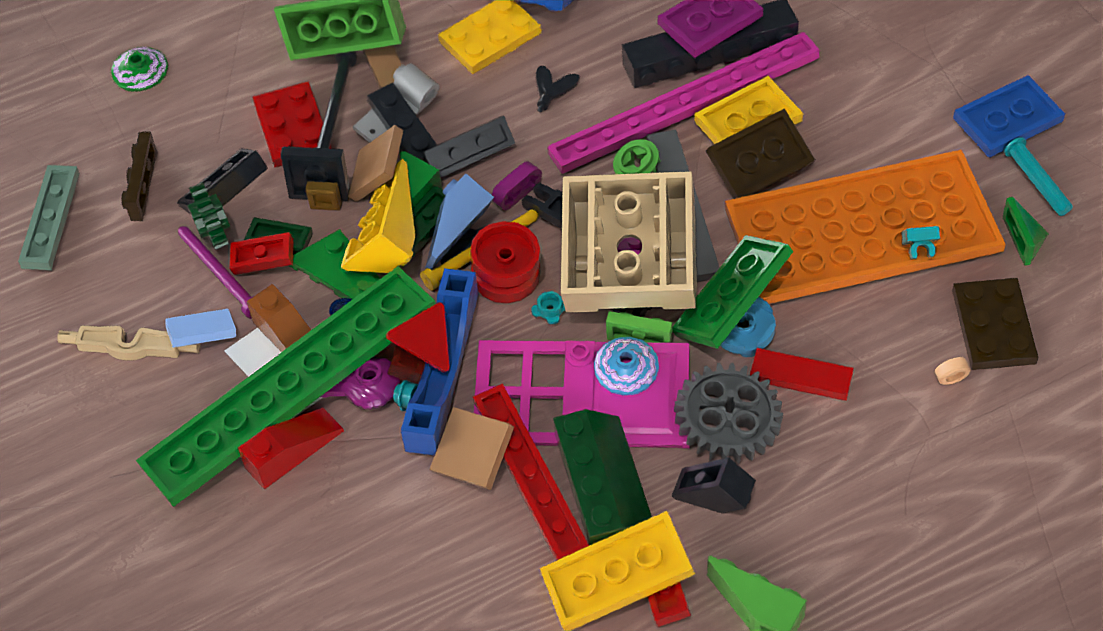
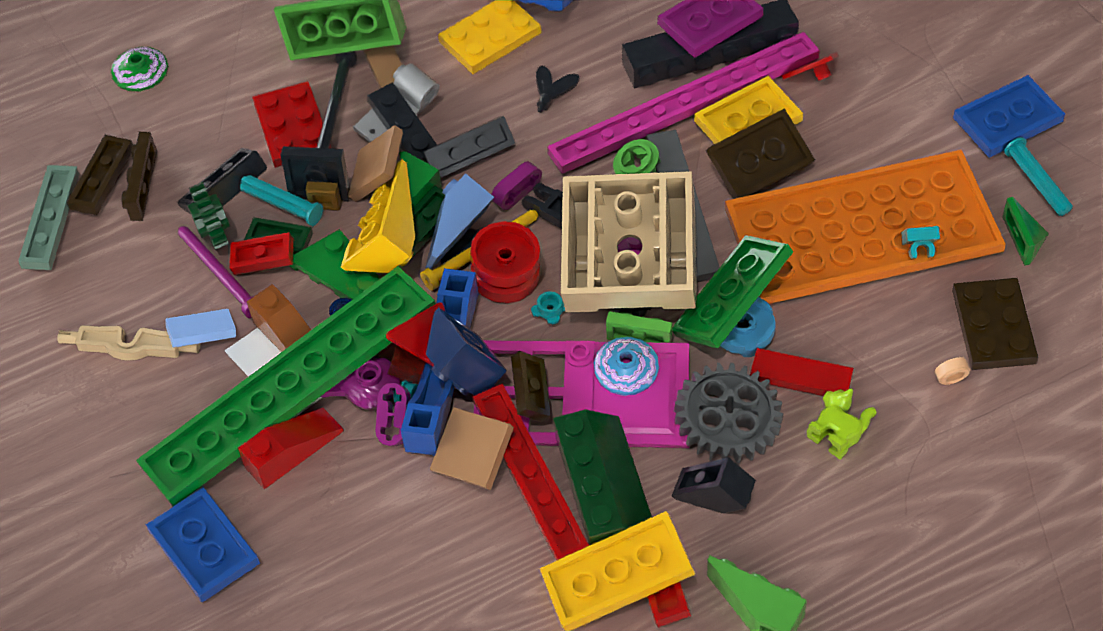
(100, 175): none -> dark brown plate
(202, 544): none -> blue plate
(284, 200): none -> teal axle
(385, 413): none -> magenta beam
(461, 355): none -> dark blue slope
(530, 386): none -> dark brown plate
(820, 67): none -> red piece
(842, 428): none -> lime animal

